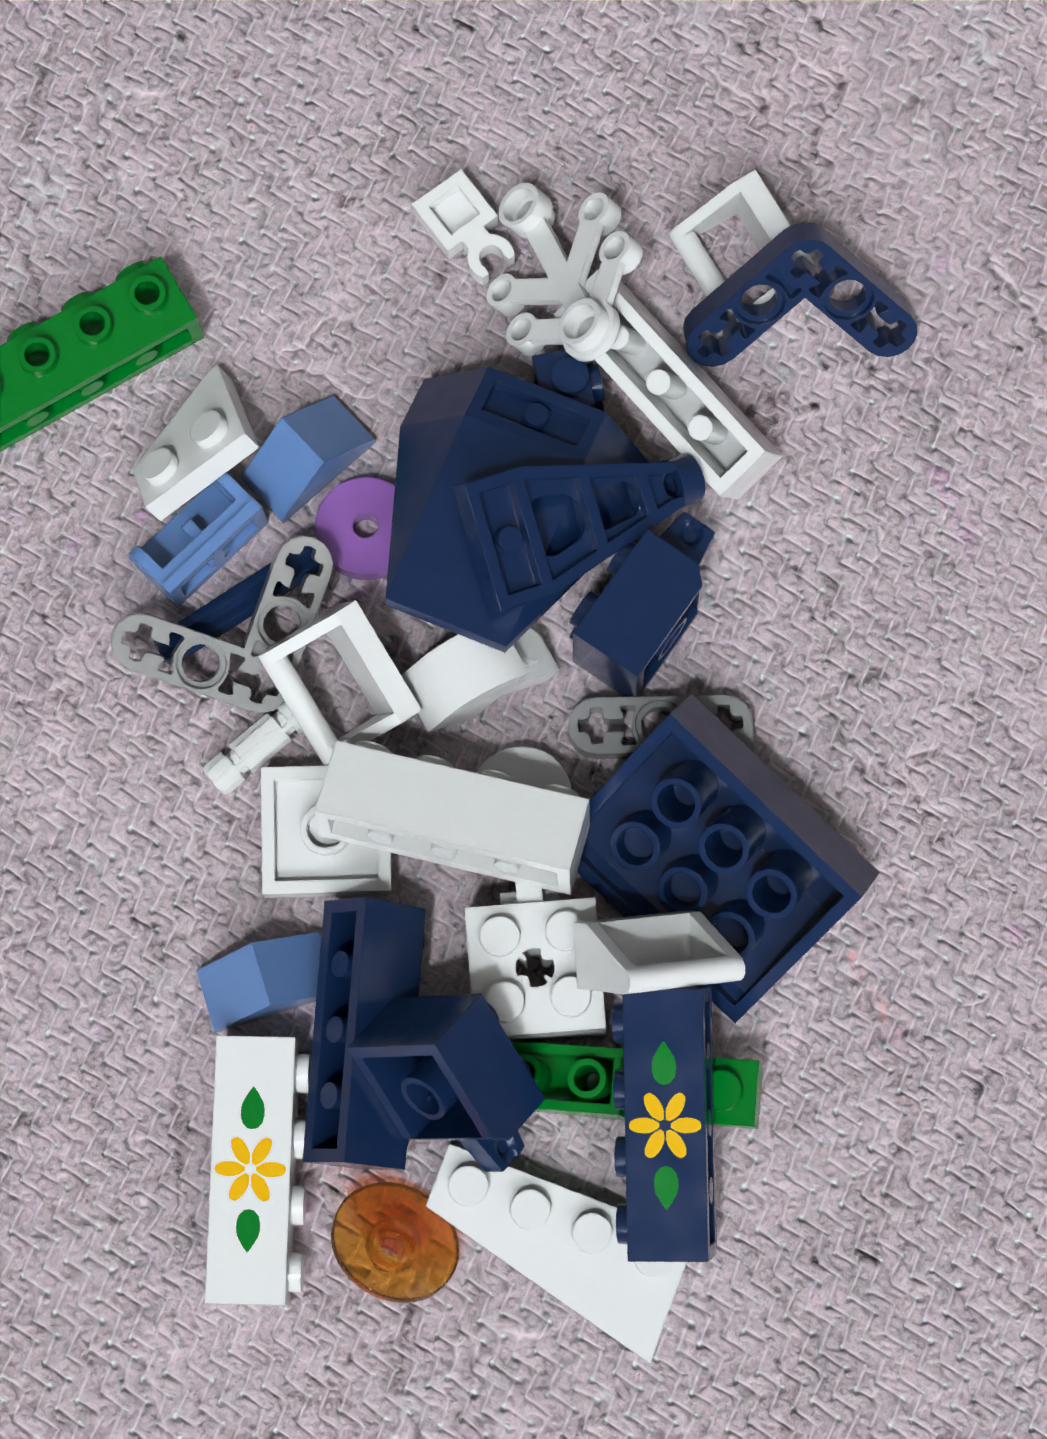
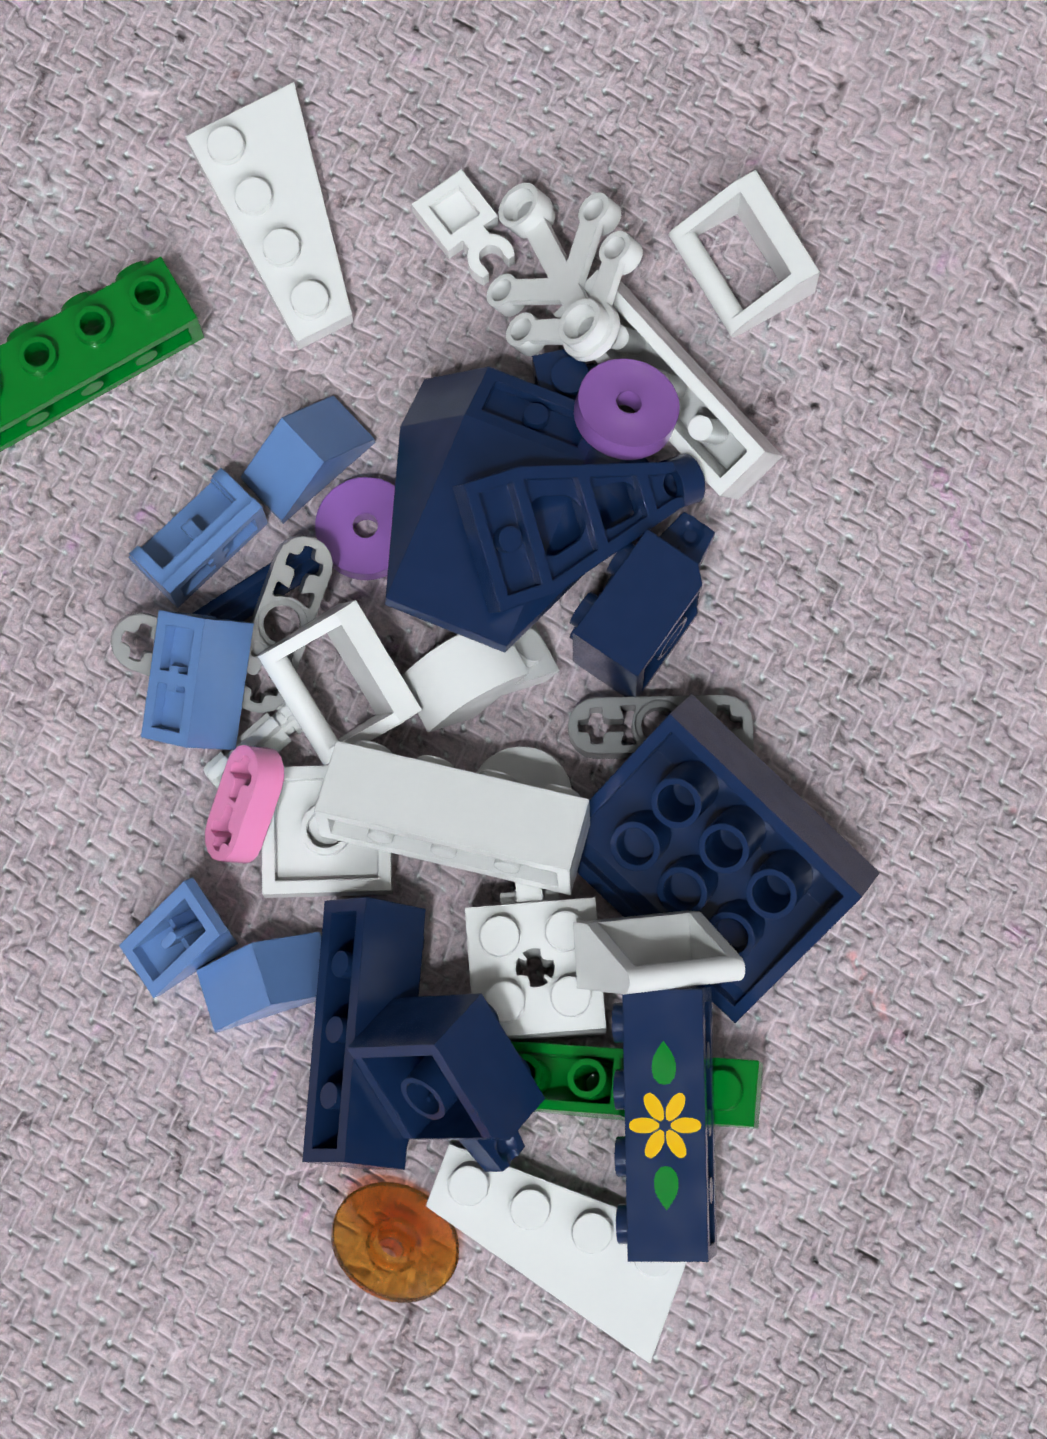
(177, 939): none -> medium blue slope
(196, 446): white wing -> none
(197, 680): none -> medium blue hinge
(244, 804): none -> bright pink beam
(255, 1171): white brick -> none
(273, 199): none -> white wing
(622, 433): none -> medium lavender piece
(792, 283): dark blue beam -> none

